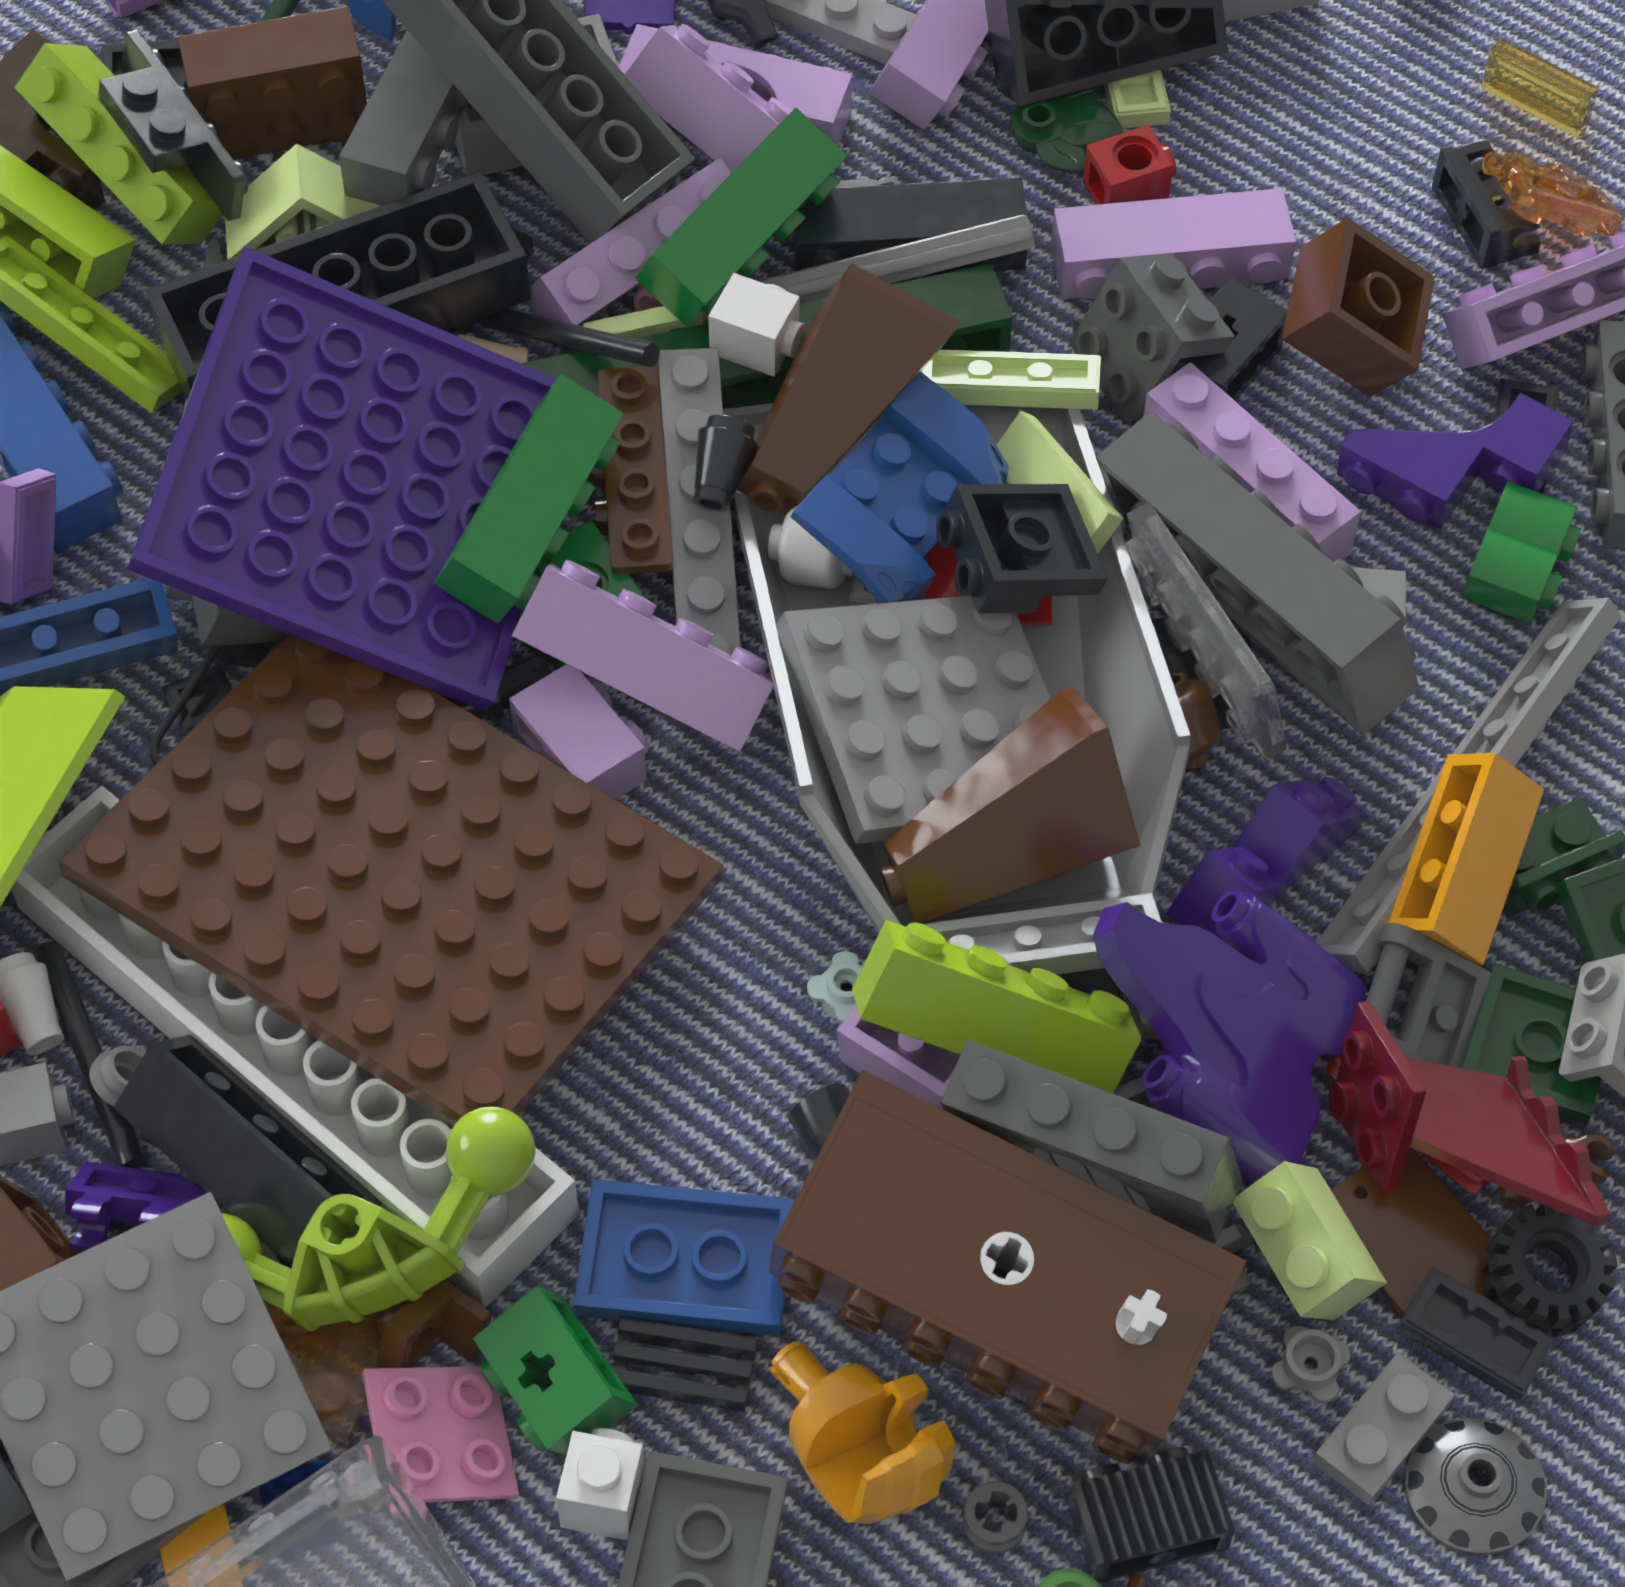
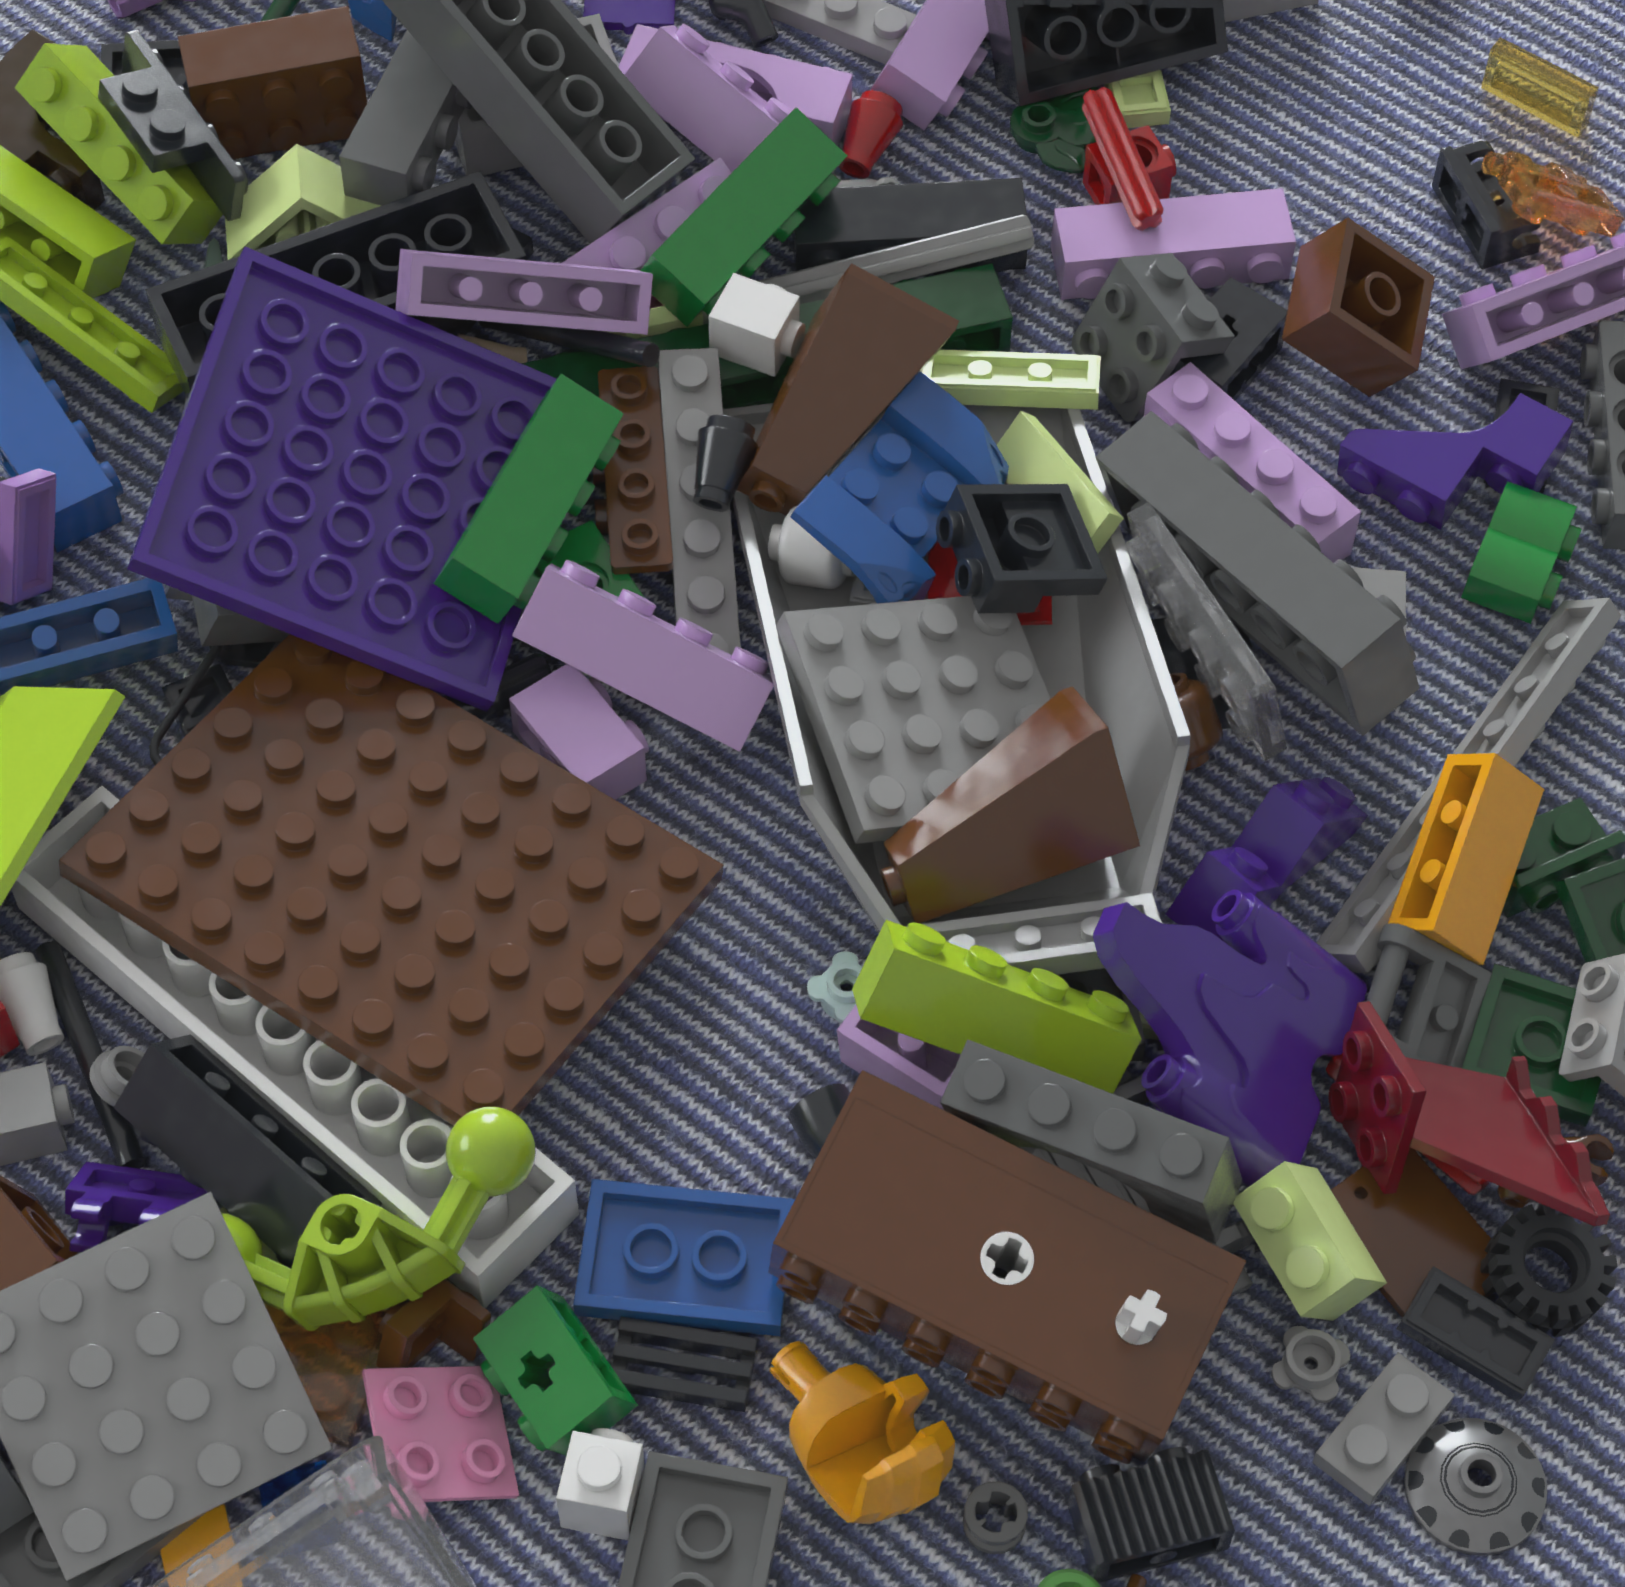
(523, 292): none -> lavender brick
(870, 130): none -> red cone
(1122, 159): none -> red axle

